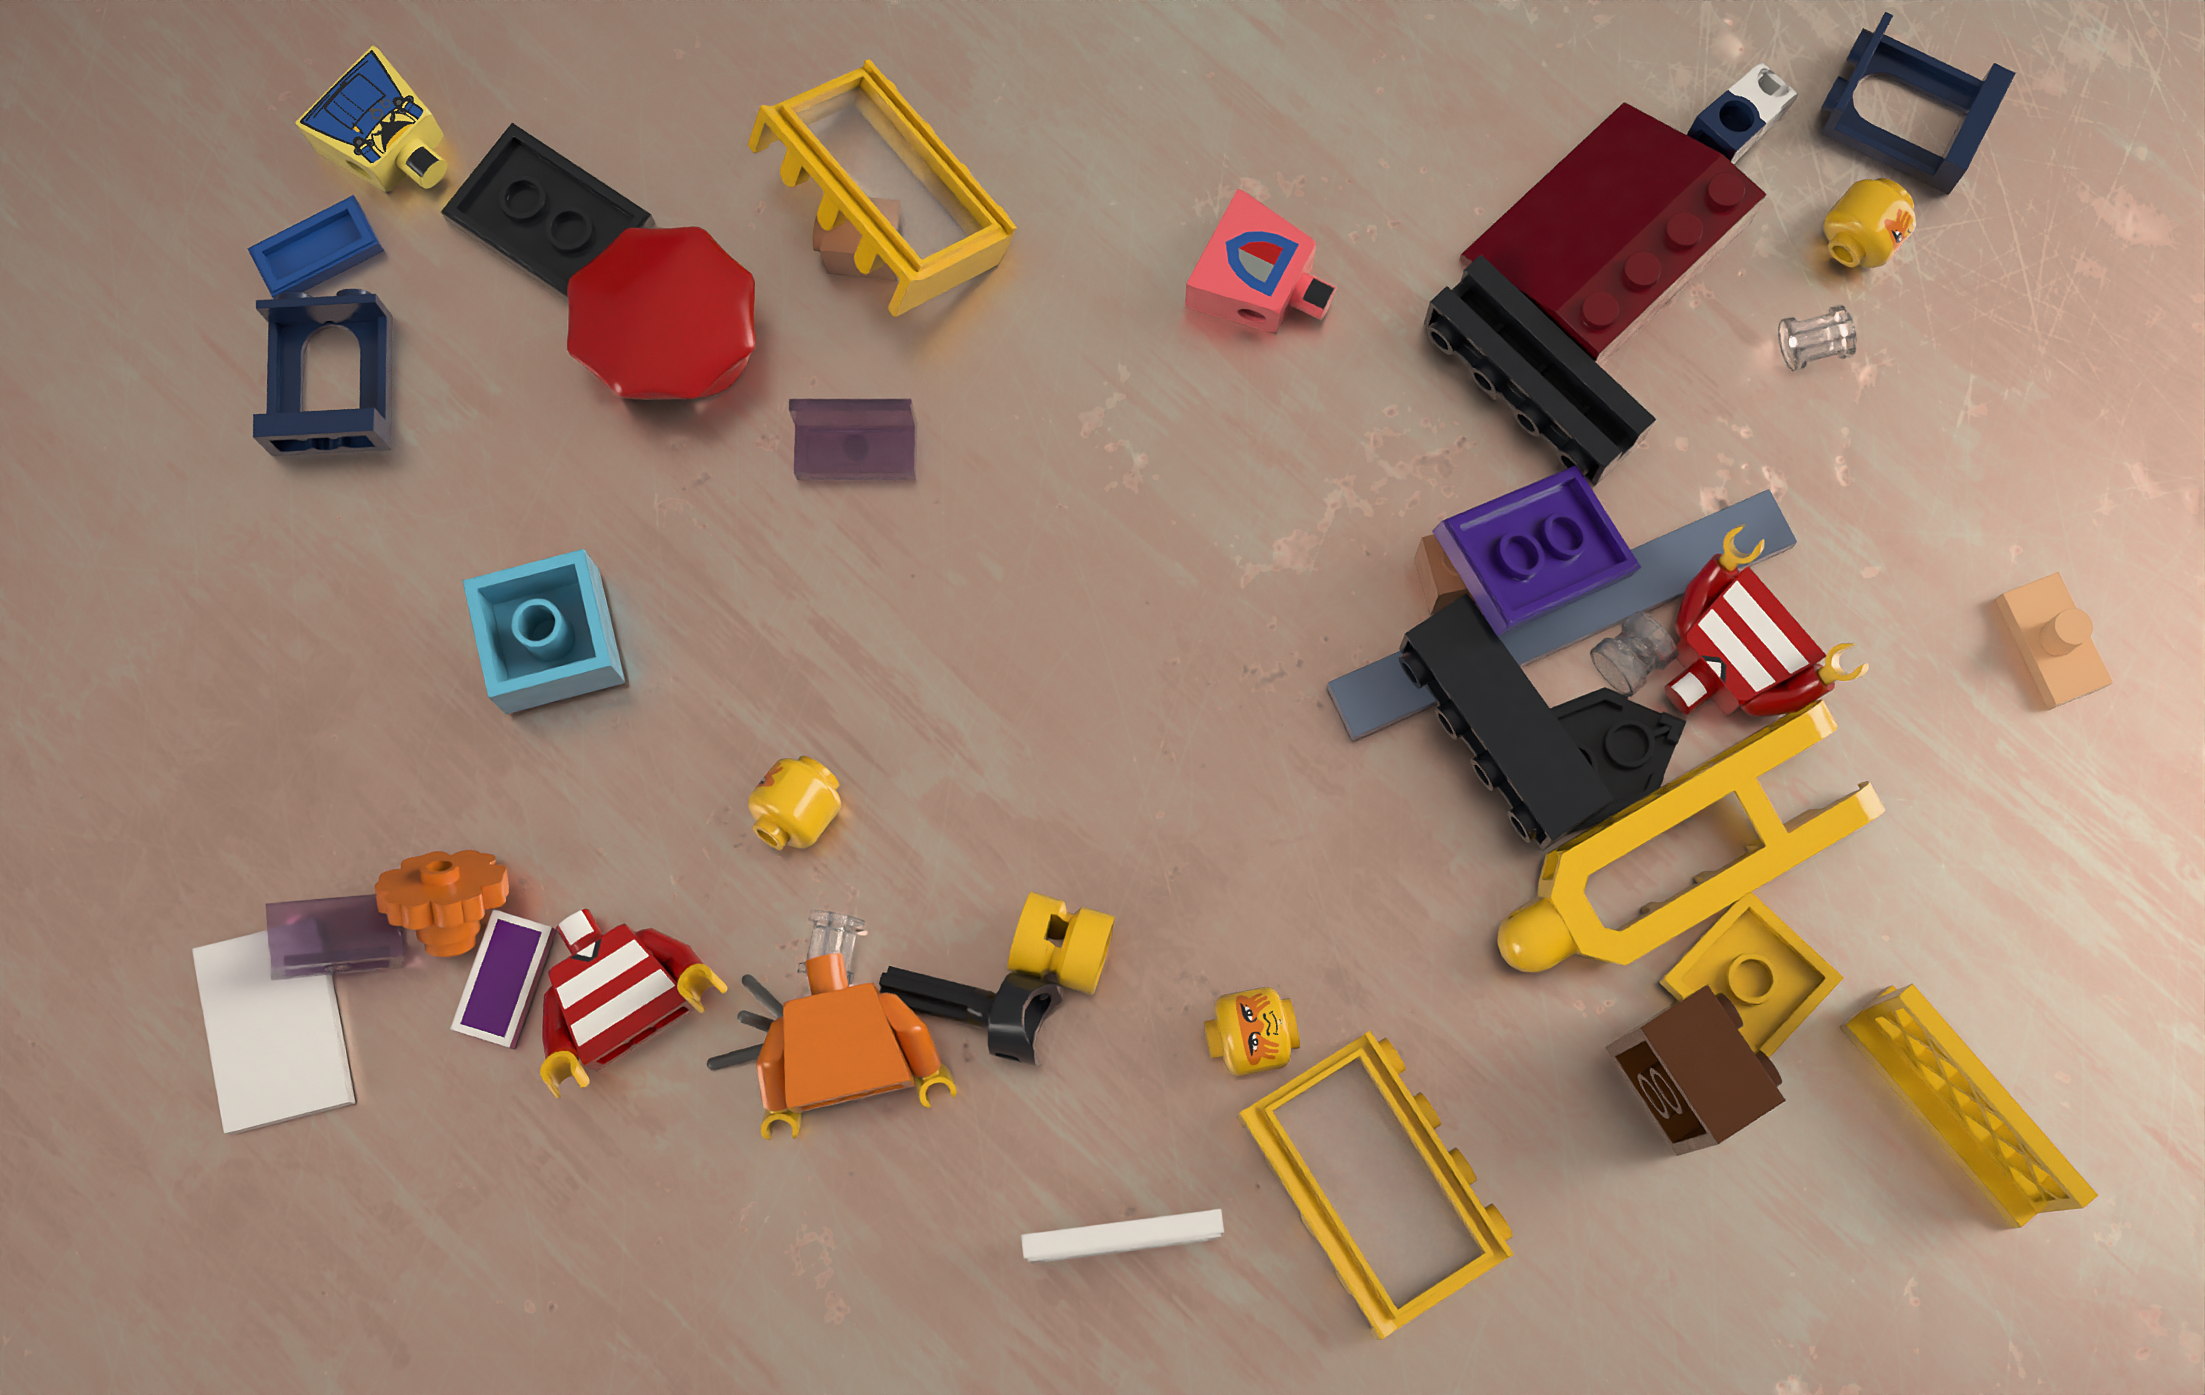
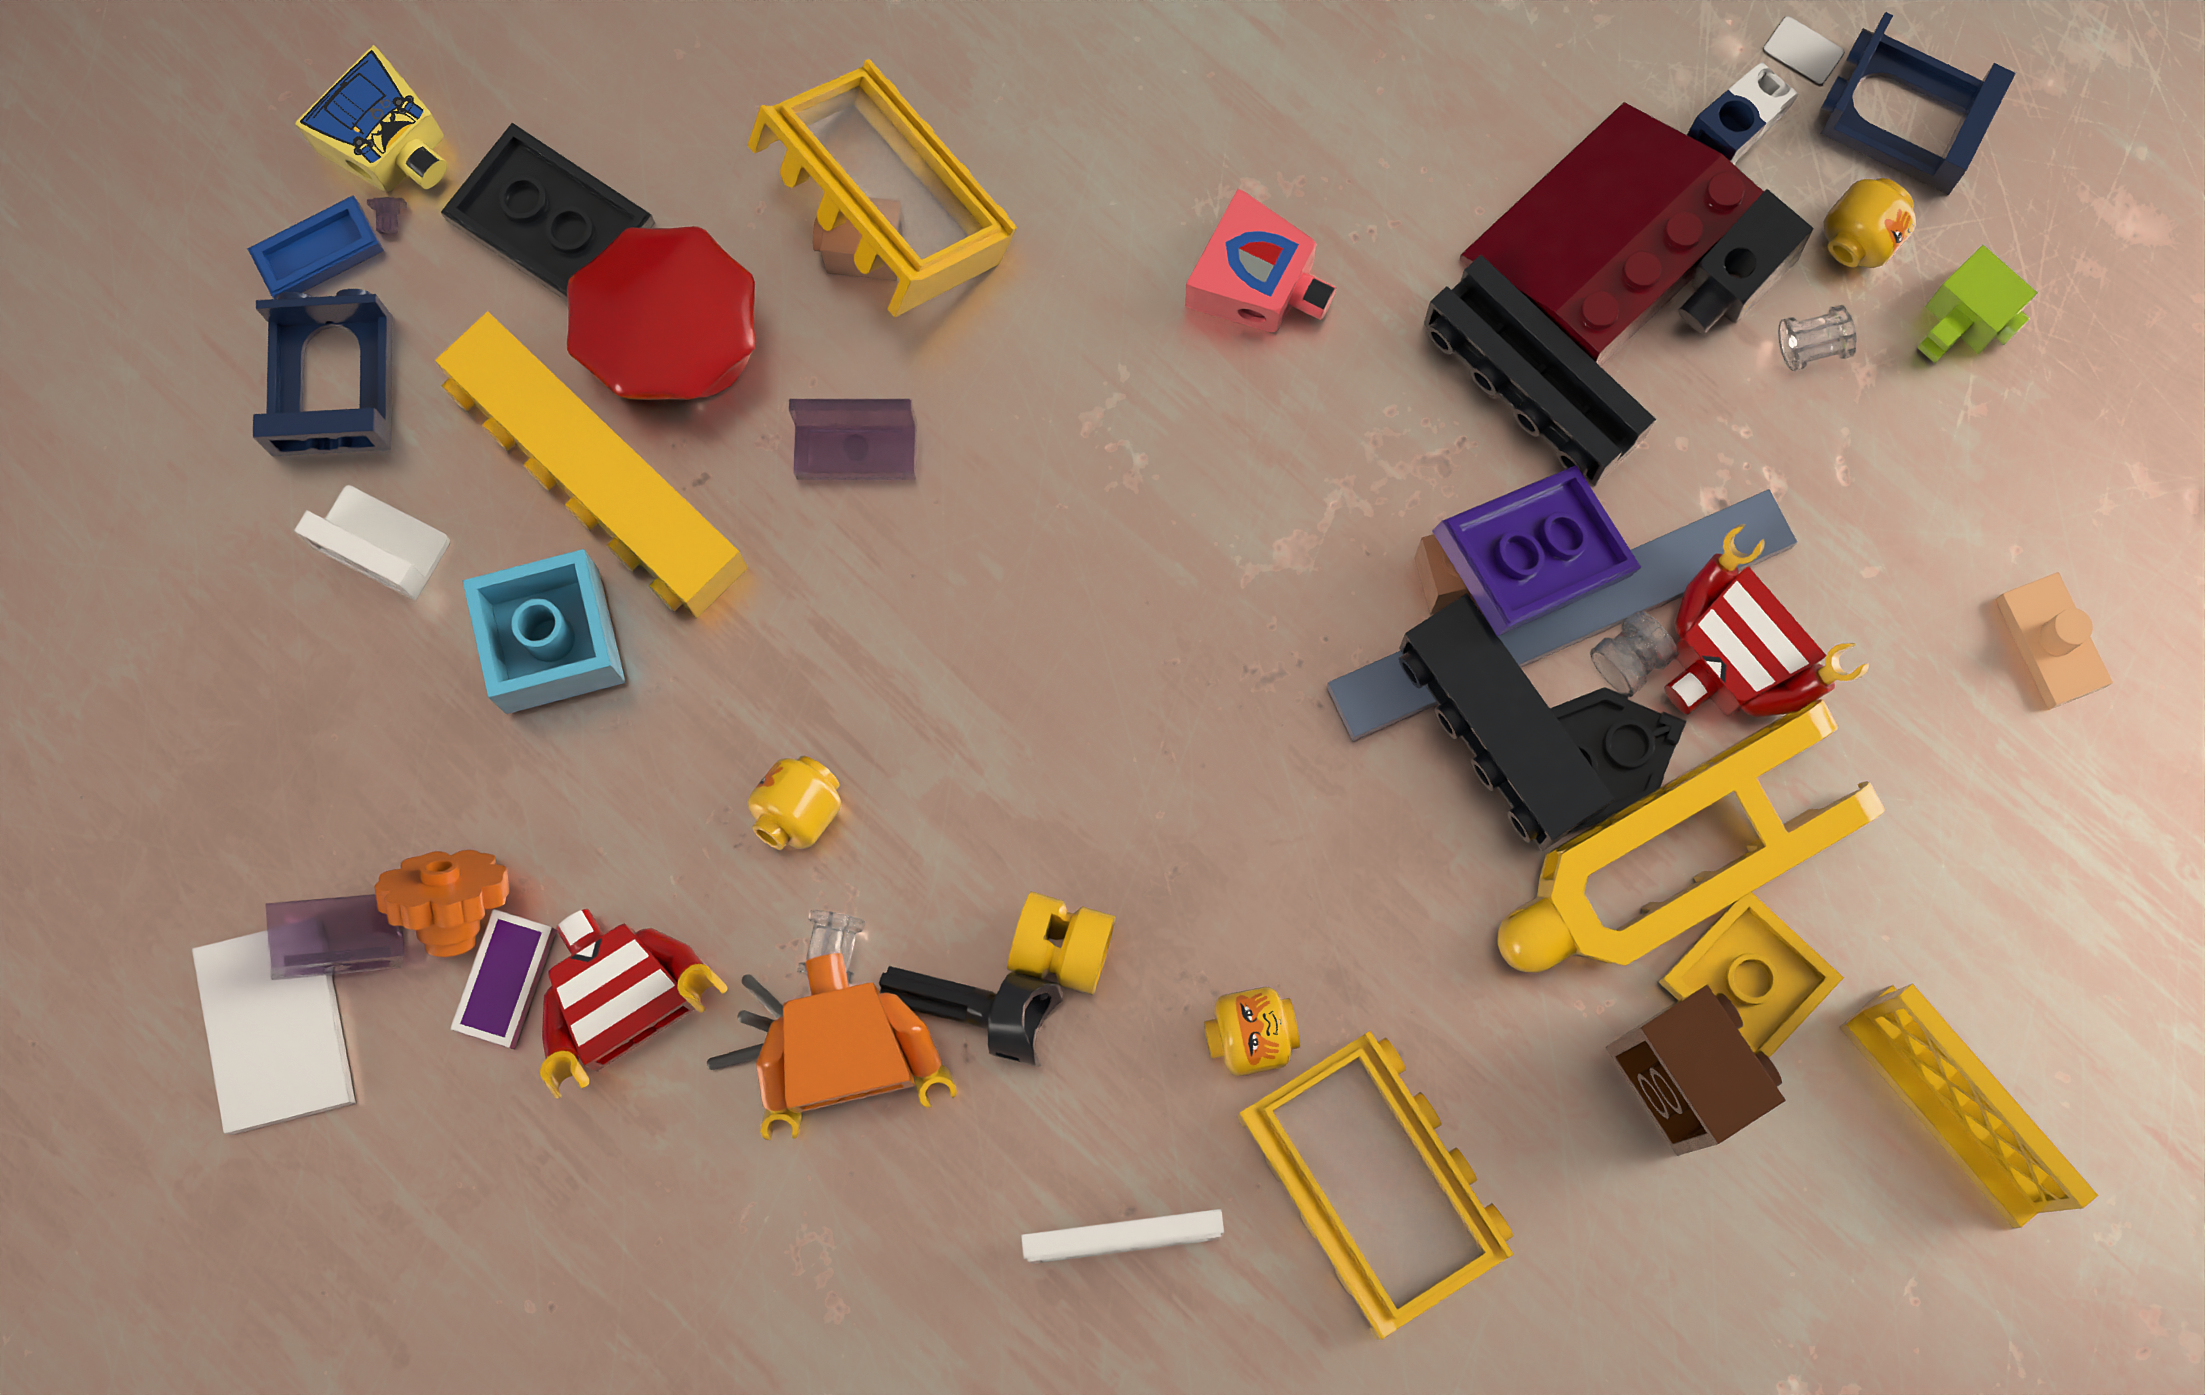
(376, 541): none -> white panel
(387, 213): none -> piece
(592, 465): none -> yellow brick
(1756, 249): none -> black torso
(1804, 50): none -> white sticker
(1977, 305): none -> lime brick

